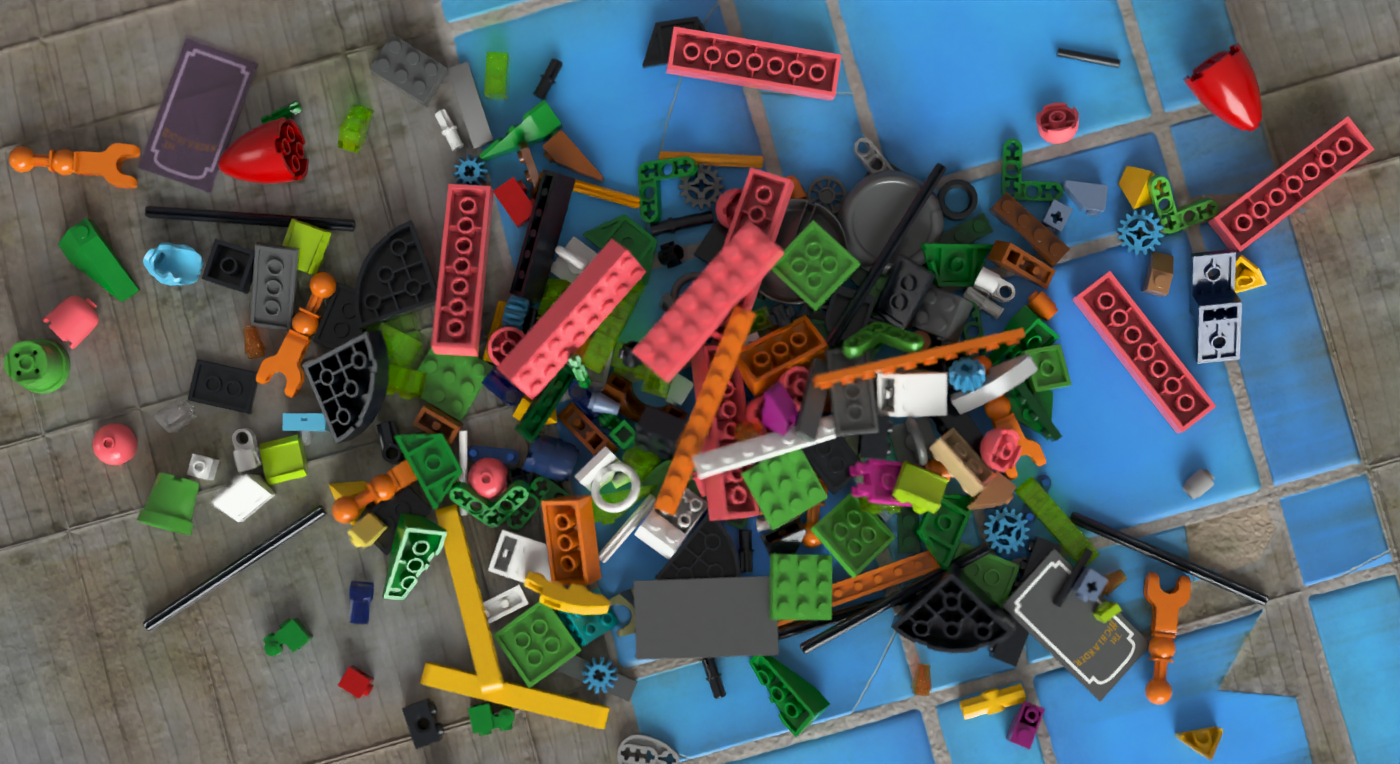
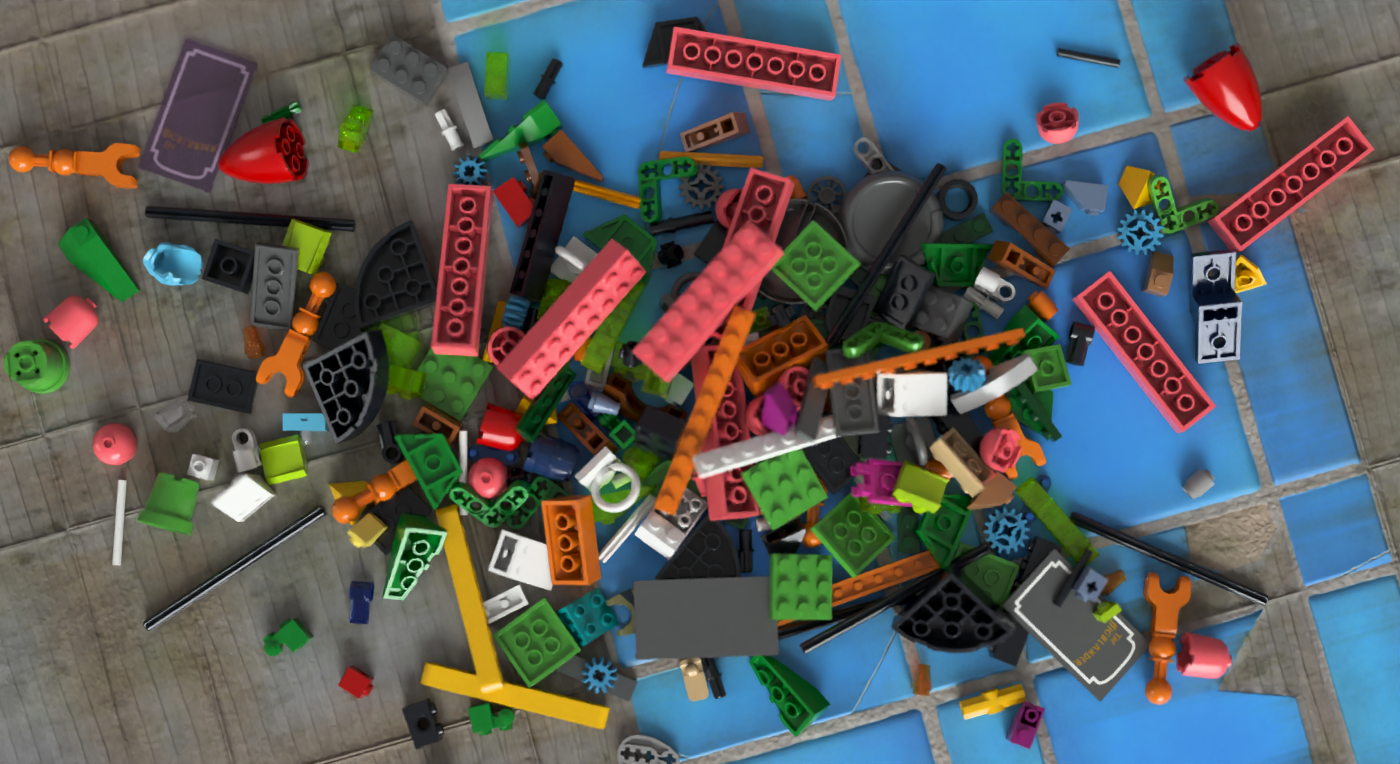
(119, 522): none -> white bar
(499, 428): none -> red cylinder
(500, 387): clear blue piece -> none
(574, 600): yellow slope -> none
(579, 370): green axle -> none
(694, 679): none -> tan piece
(715, 132): none -> dark orange slope
(748, 430): clear orange cone -> none
(1080, 338): none -> black piece
(1202, 656): none -> coral cylinder
(1202, 741): yellow slope -> none

